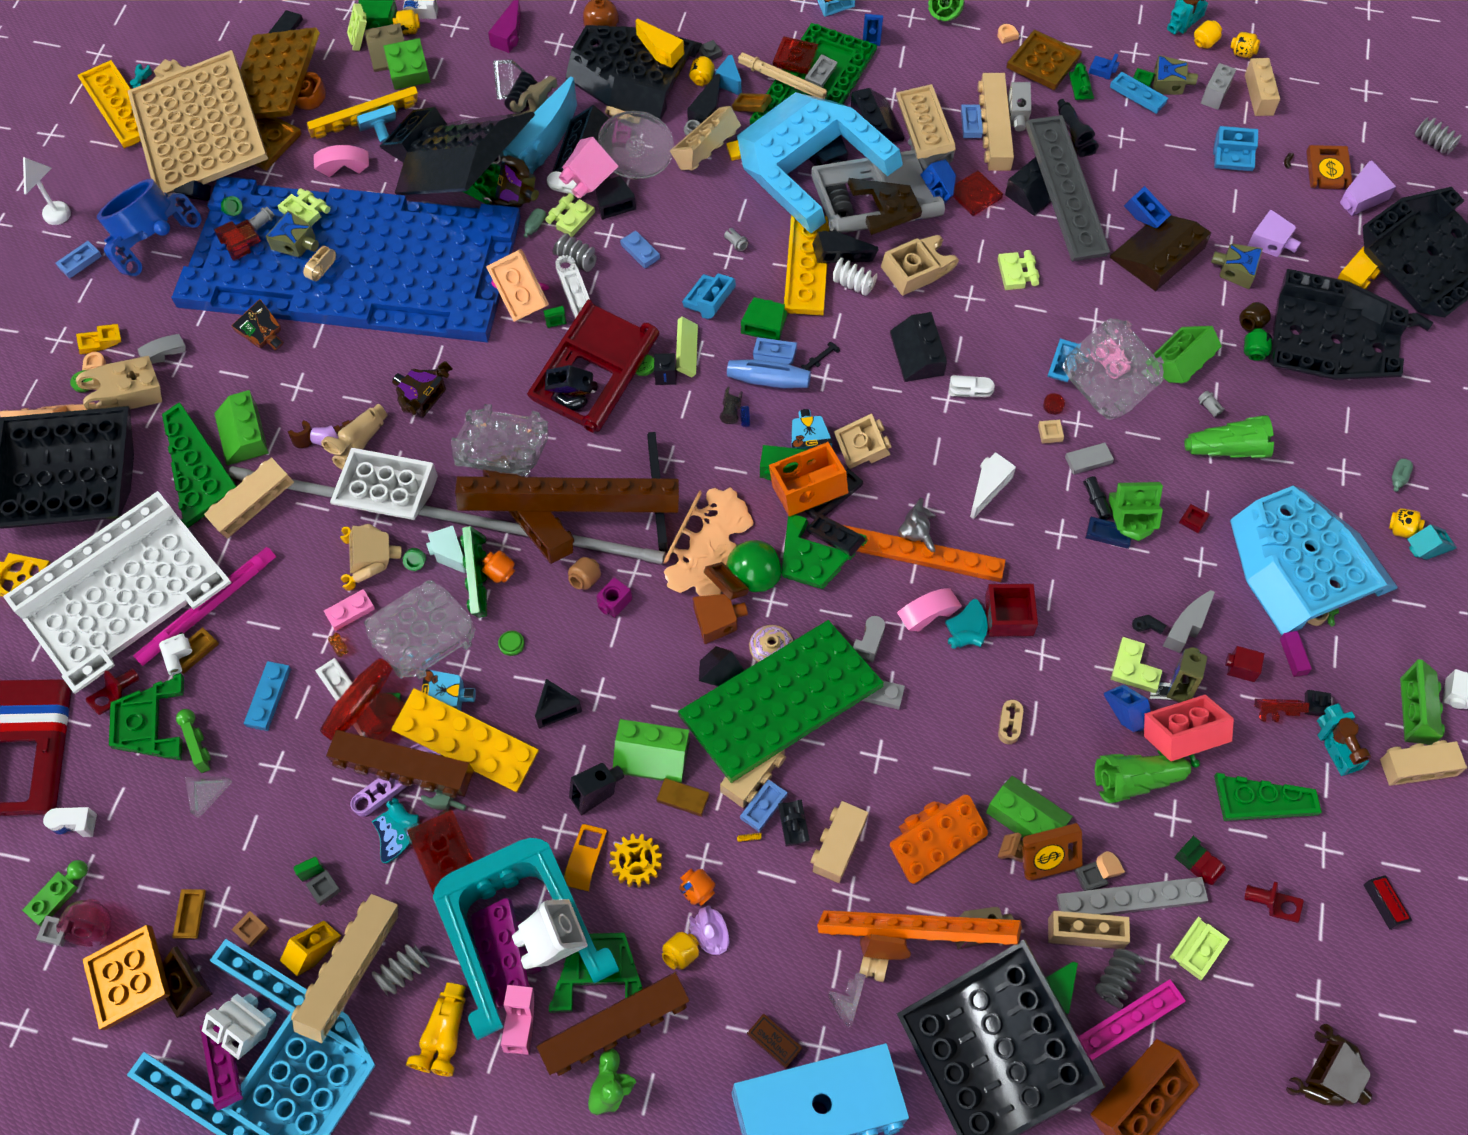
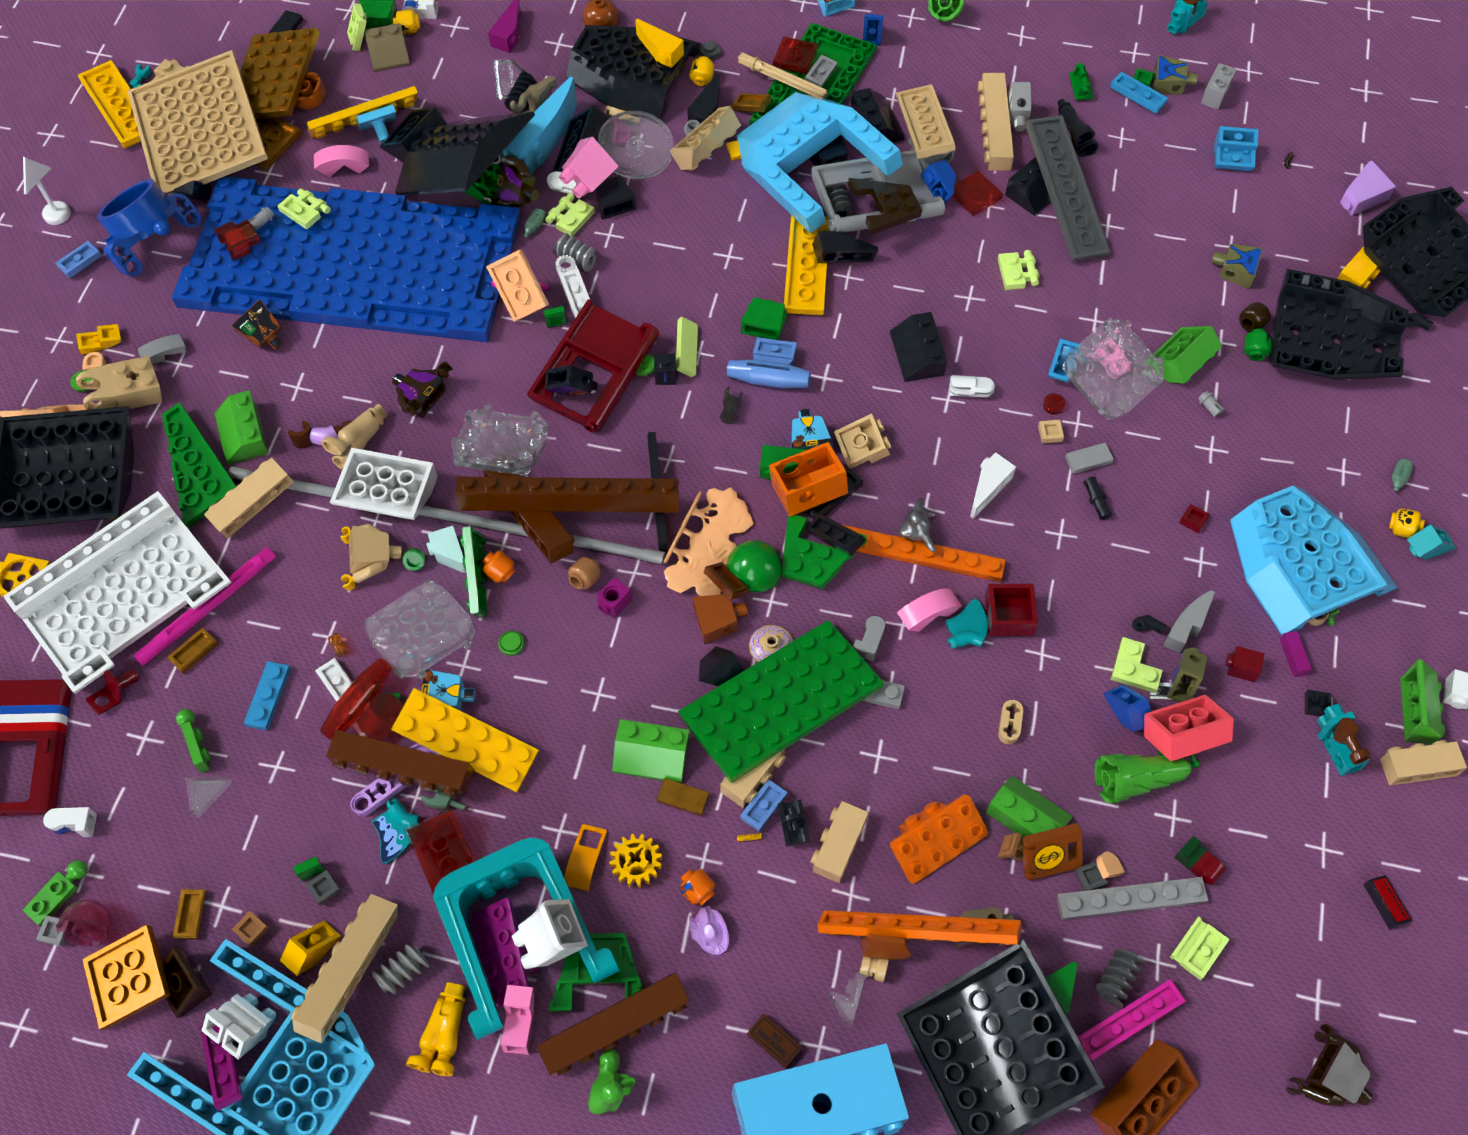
(136, 721): green wing -> none
(174, 649): white piece -> none
(231, 206): green tile -> none
(292, 236): olive torso -> none
(319, 263): tan piece -> none
(349, 610): bright pink plate -> none
(406, 63): bright green piece -> none
(555, 705): black slope -> none
(573, 403): black arm -> none
(593, 786): black torso -> none
(640, 249): medium blue plate -> none
(680, 950): yellow head -> none
(709, 294): dark azure brick -> none
(729, 76): dark azure slope -> none
(739, 242): light grey pin -> none
(745, 416): clear blue tile -> none
(815, 361): black piece -> none
(854, 278): white piece -> none
(917, 264): tan brick -> none
(971, 121): medium blue plate -> none
(1007, 33): light nougat tile -> none
(1044, 59): pearl gold plate -> none
(1088, 930): tan brick -> none
(1104, 67): blue bracket -> none
(1106, 532): dark blue tile -> none
(1137, 508): bright green piece -> none
(1147, 208): blue slope -> none
(1161, 252): dark brown slope -> none
(1207, 34): yellow head -> none
(1236, 439): bright green cone -> none
(1245, 45): yellow head -> none
(1262, 87): tan brick -> none
(1262, 800): green wing -> none
(1274, 235): lavender torso -> none
(1274, 901): dark red bracket -> none
(1291, 707): clear red plate -> none
(1331, 168): dark orange container -> none
(1437, 136): light grey piece -> none

